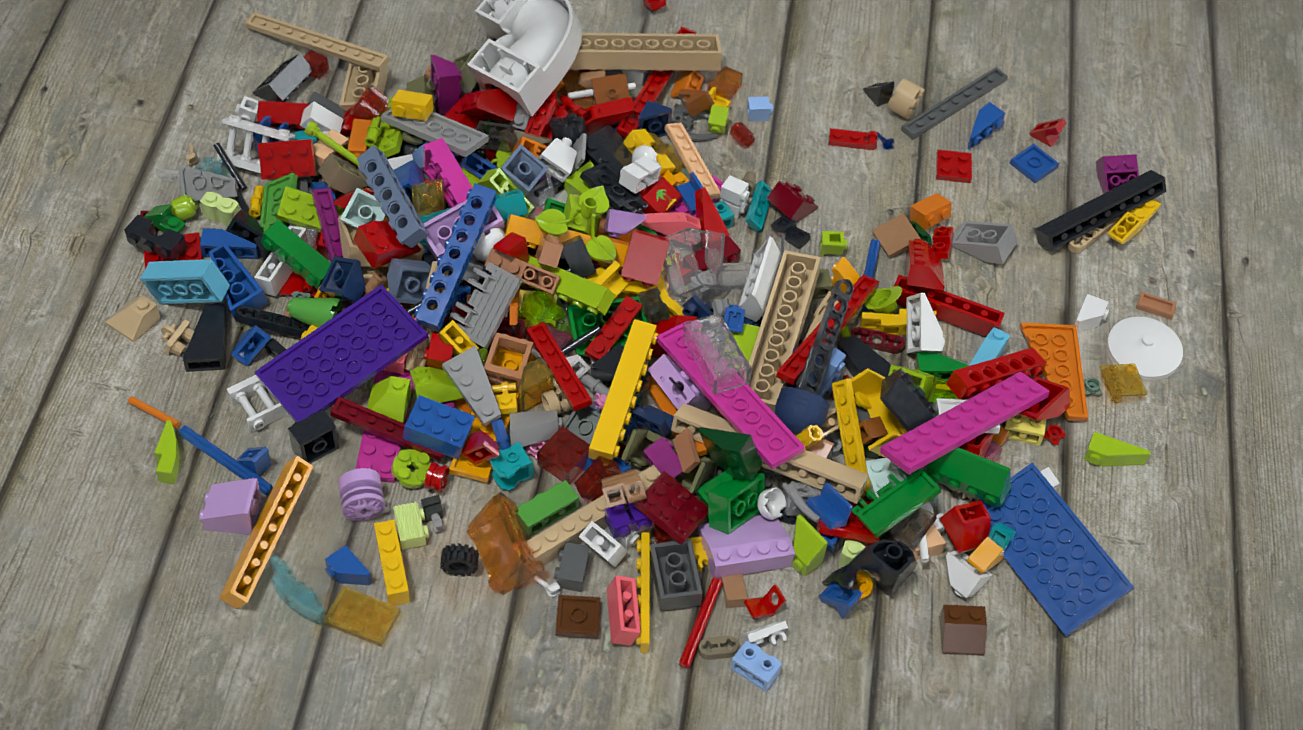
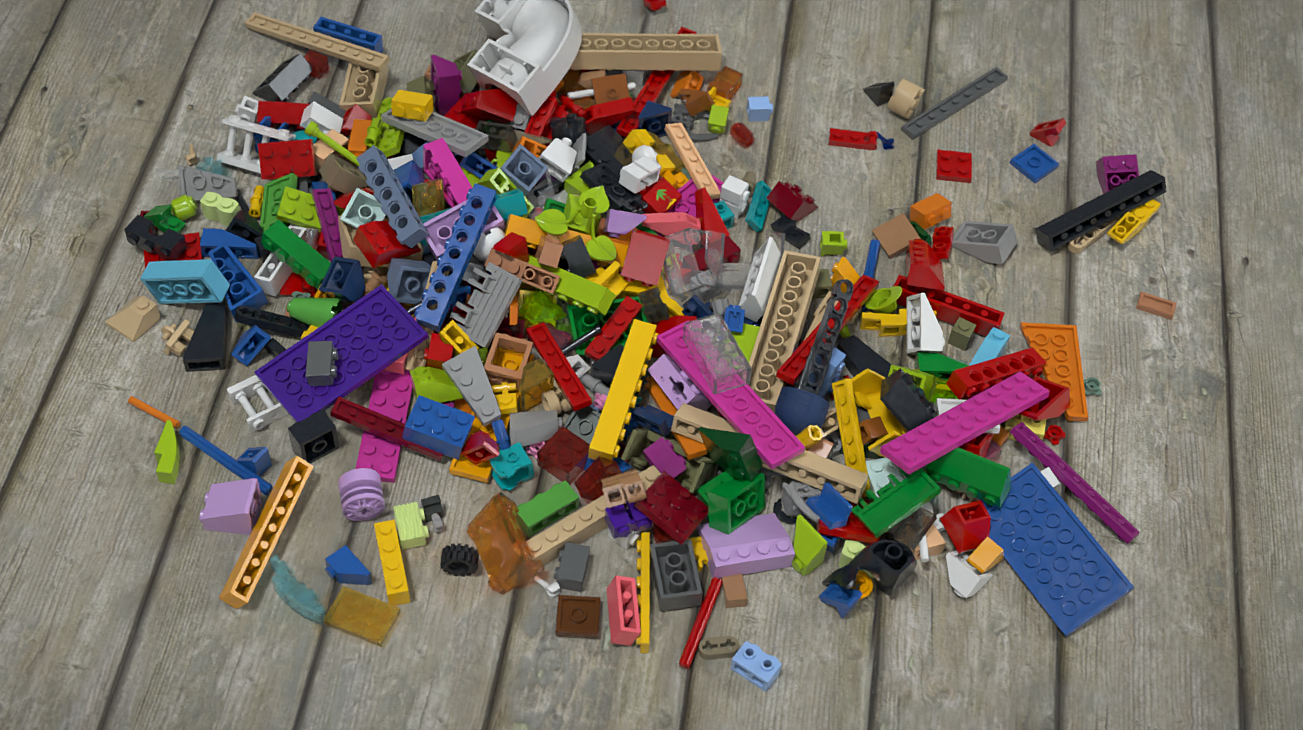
(222, 154): black bar -> none
(321, 363): none -> dark grey brick
(349, 34): none -> blue brick
(369, 104): clear red brick -> none
(391, 397): lime slope -> none
(407, 137): olive arm -> none
(408, 458): lime plate -> none
(436, 477): red wheel -> none
(603, 544): white brick -> none
(686, 451): nougat tile -> none
(688, 190): blue panel -> none
(756, 636): white plate -> none
(764, 606): red bracket -> none
(771, 503): white hair -> none
(891, 338): dark red beam -> none
(962, 333): none -> olive brick
(963, 630): reddish brown slope -> none
(987, 120): blue slope -> none
(1002, 535): teal slope -> none
(1074, 482): none -> magenta plate
(1091, 313): white slope -> none
(1112, 452): lime slope -> none
(1122, 381): clear yellow hinge -> none
(1148, 345): white dish -> none

